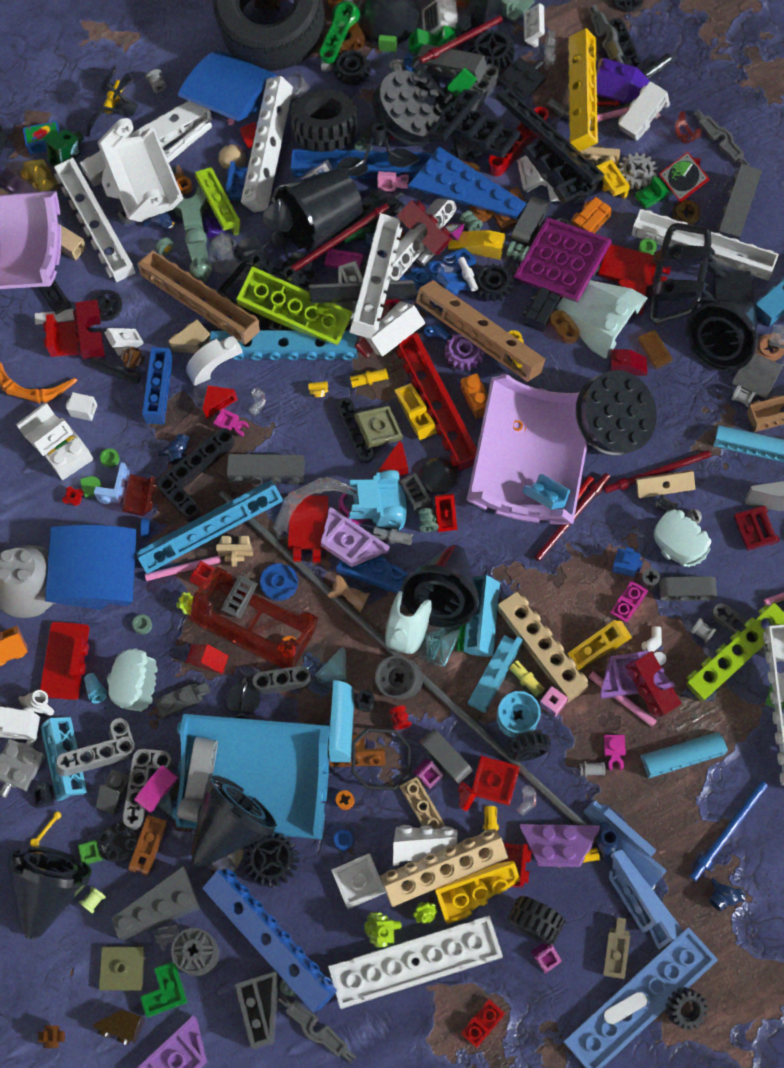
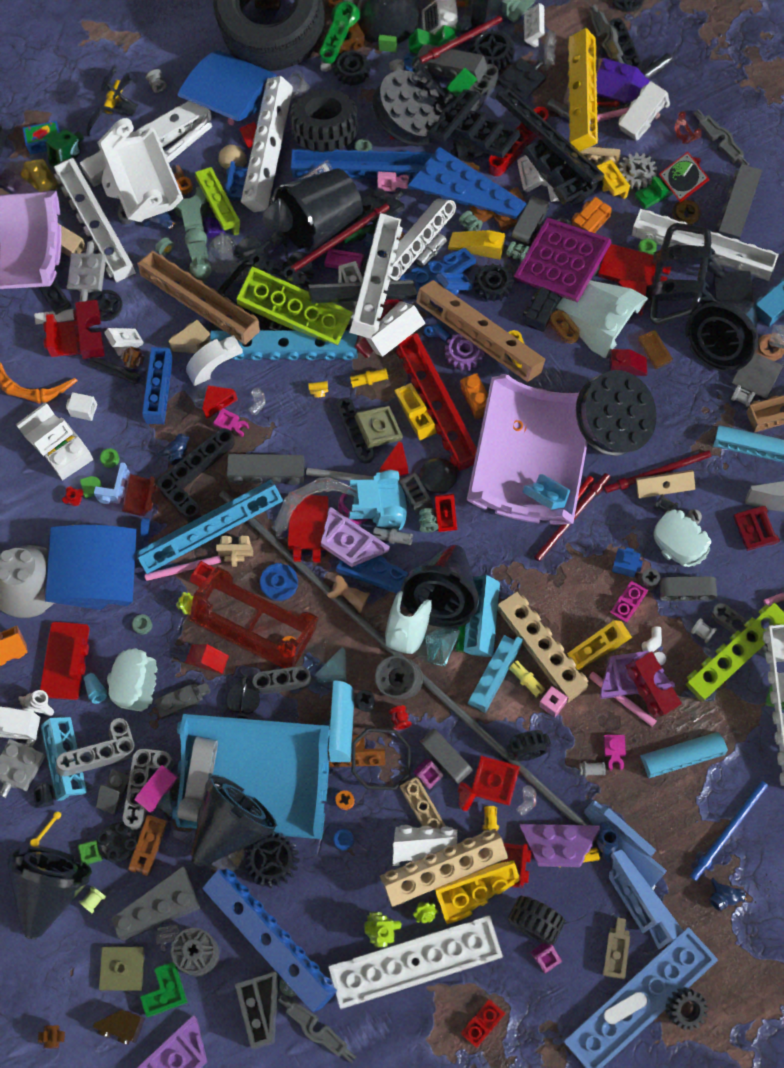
(86, 272): none -> light grey plate
(230, 599): dark grey slope -> none
(336, 475): none -> light grey bar
(358, 881): white plate -> none
(375, 135): black plant -> none
(437, 236): dark red arch -> none
(455, 229): magenta slope -> none
(467, 274): white bar -> none
(517, 703): medium azure wheel -> none

